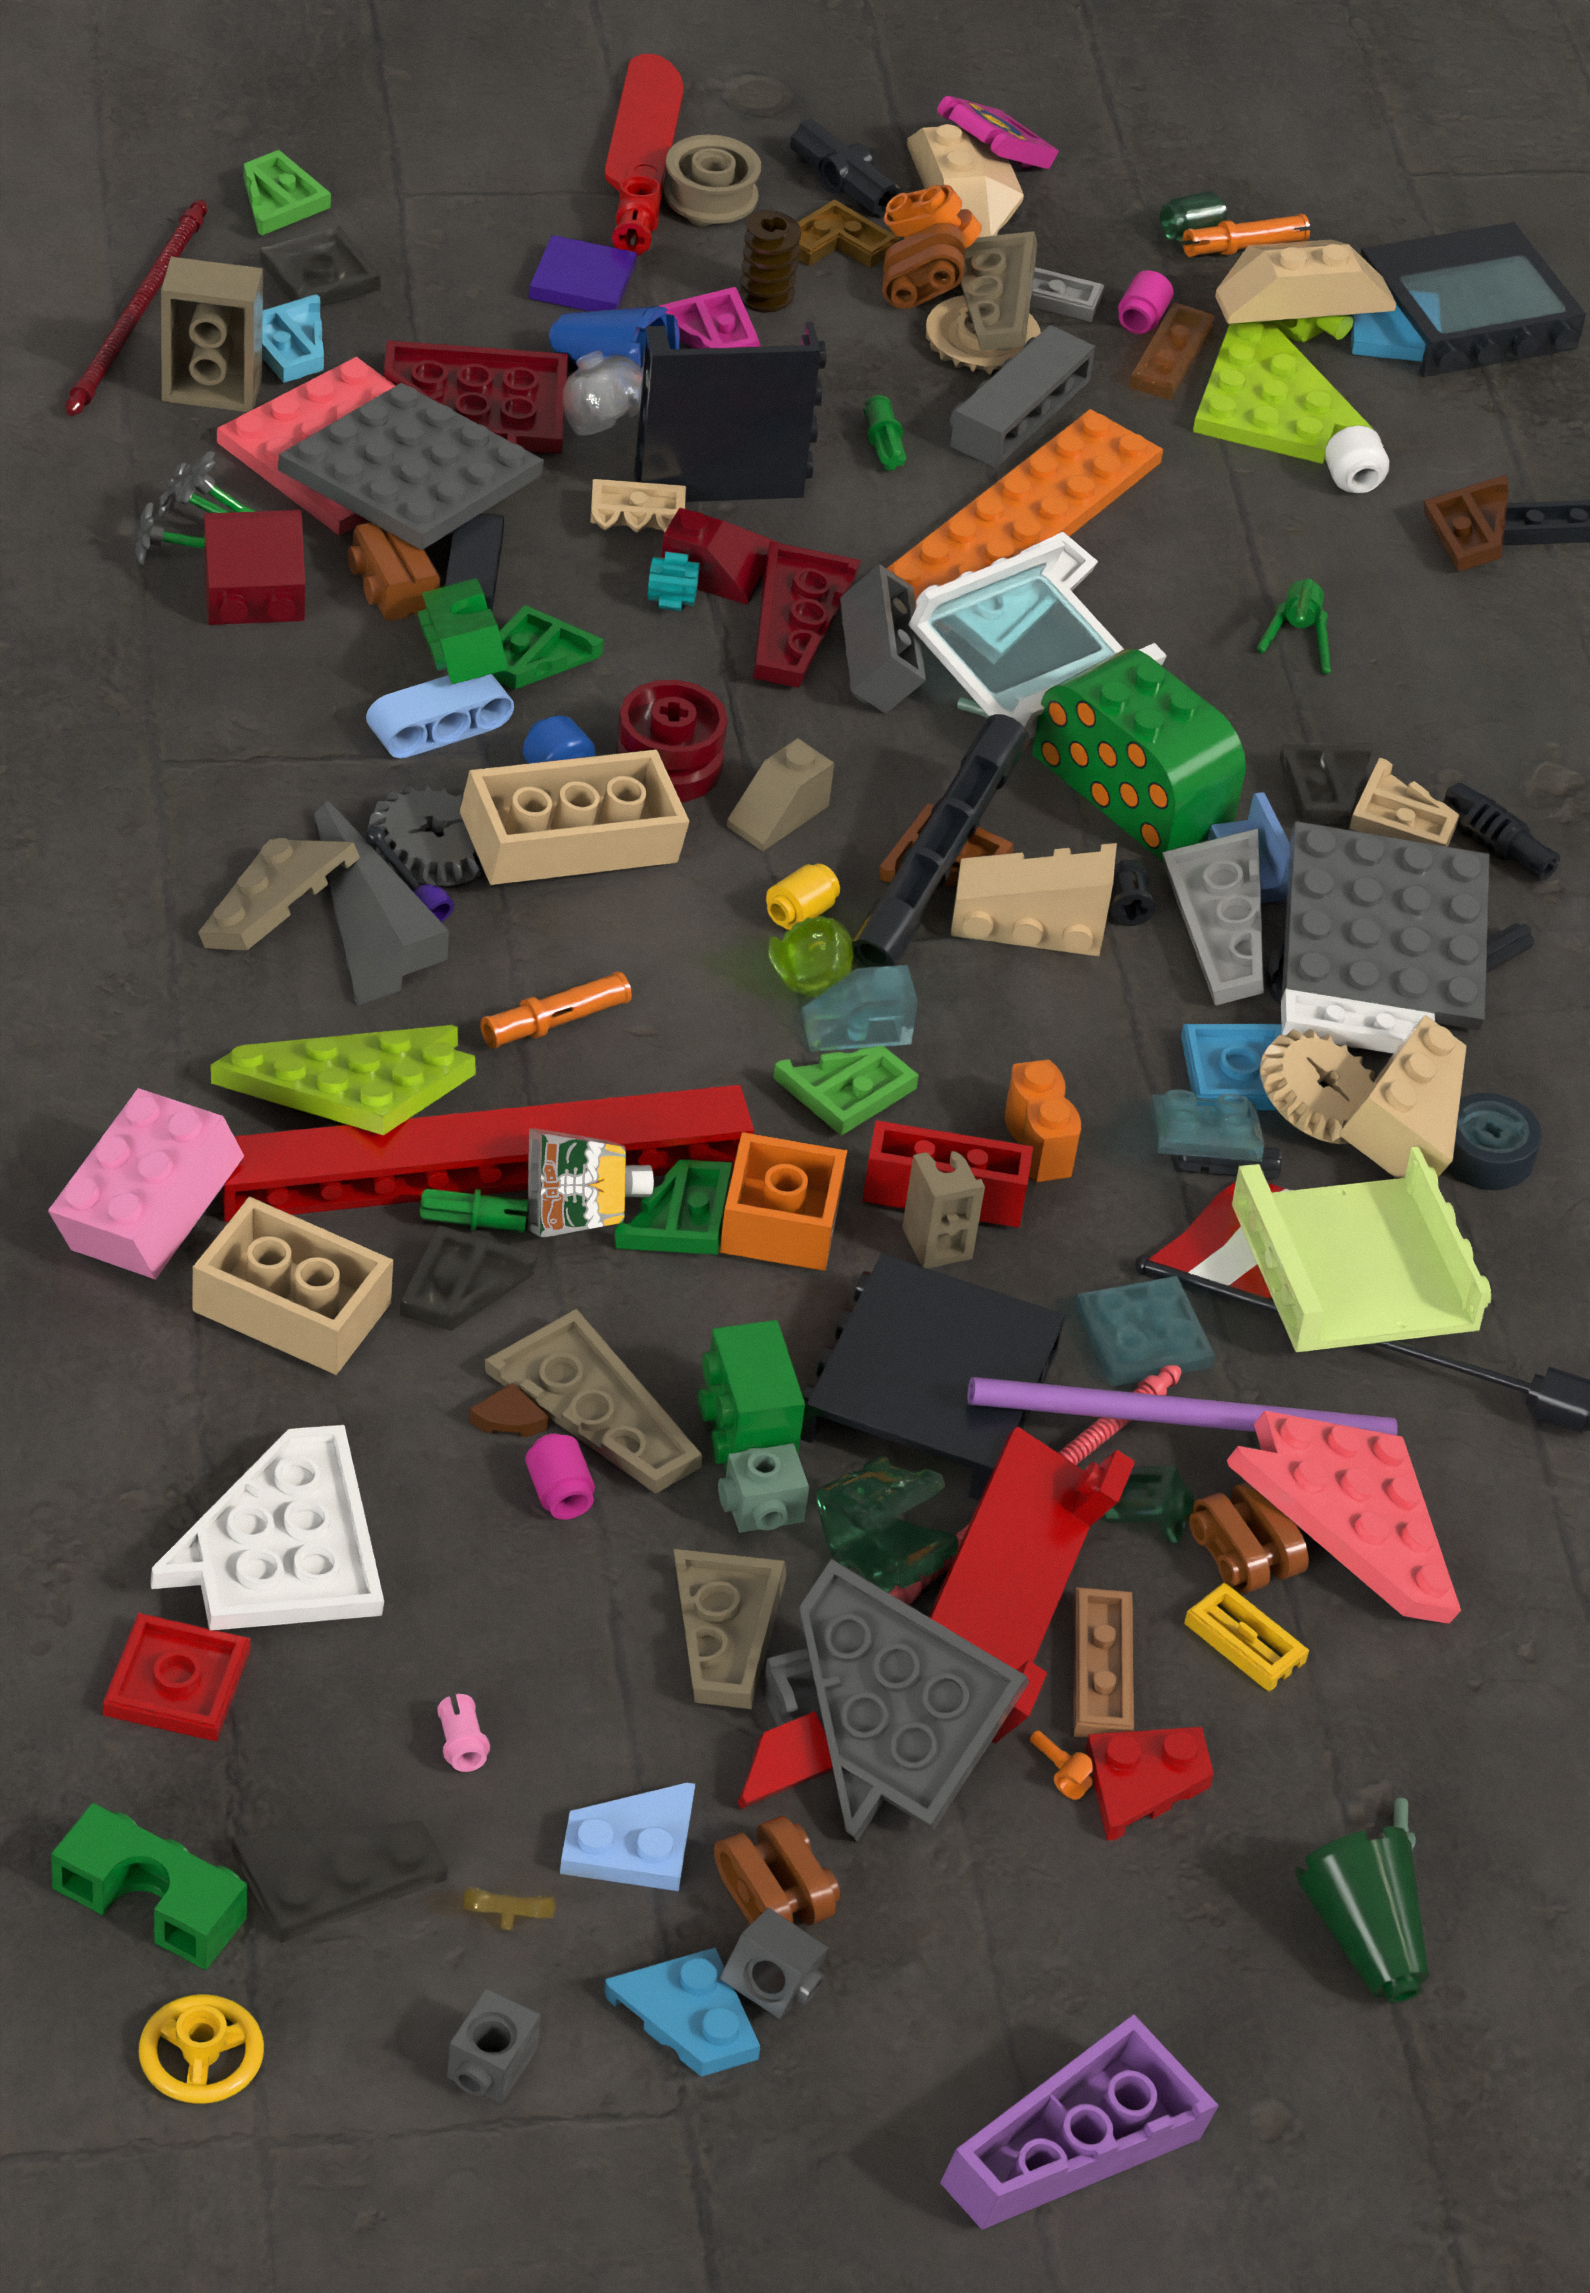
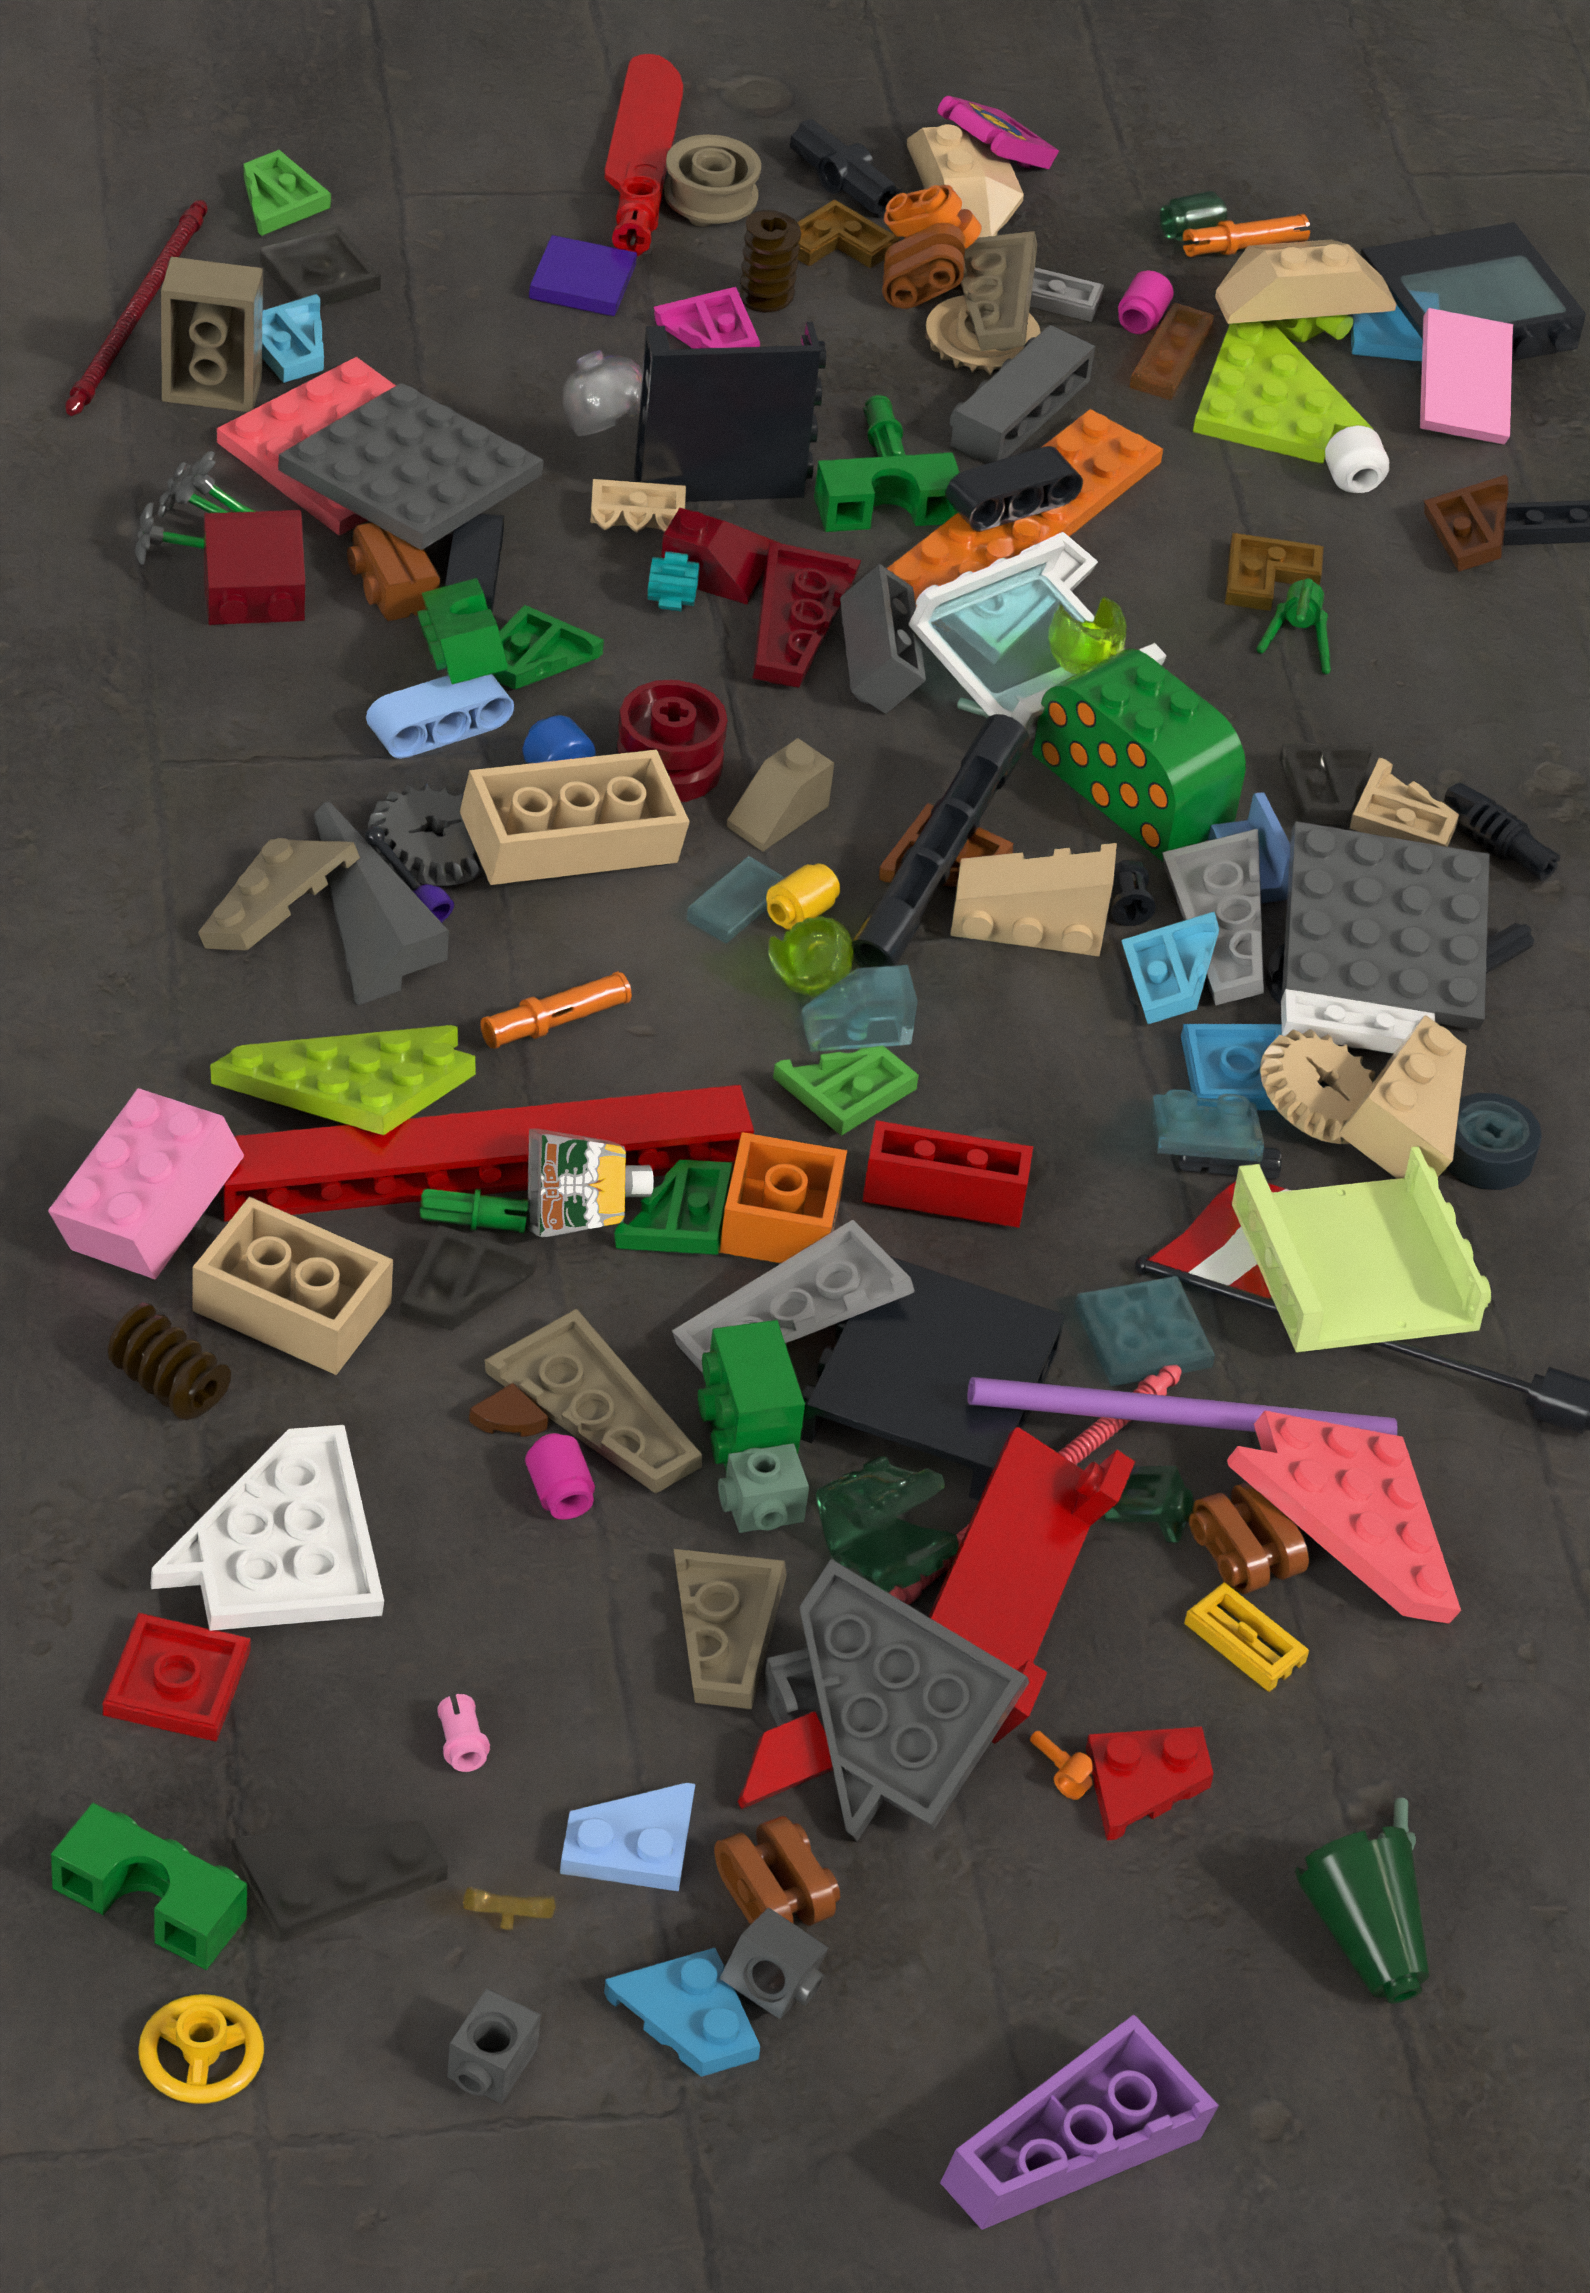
(167, 1362): none -> dark brown piece
(502, 389): dark red wing -> none
(610, 332): blue cone -> none
(734, 900): none -> clear light blue tile
(807, 1292): none -> light grey wing
(852, 487): none -> green arch
(942, 1211): dark tan hinge -> none
(1014, 488): none -> black beam
(1043, 1119): orange brick -> none
(1086, 643): none -> clear neon green hair
(1102, 1662): medium nougat tile -> none
(1172, 965): none -> medium azure wing
(1261, 561): none -> pearl gold tile
(1466, 376): none -> bright pink tile

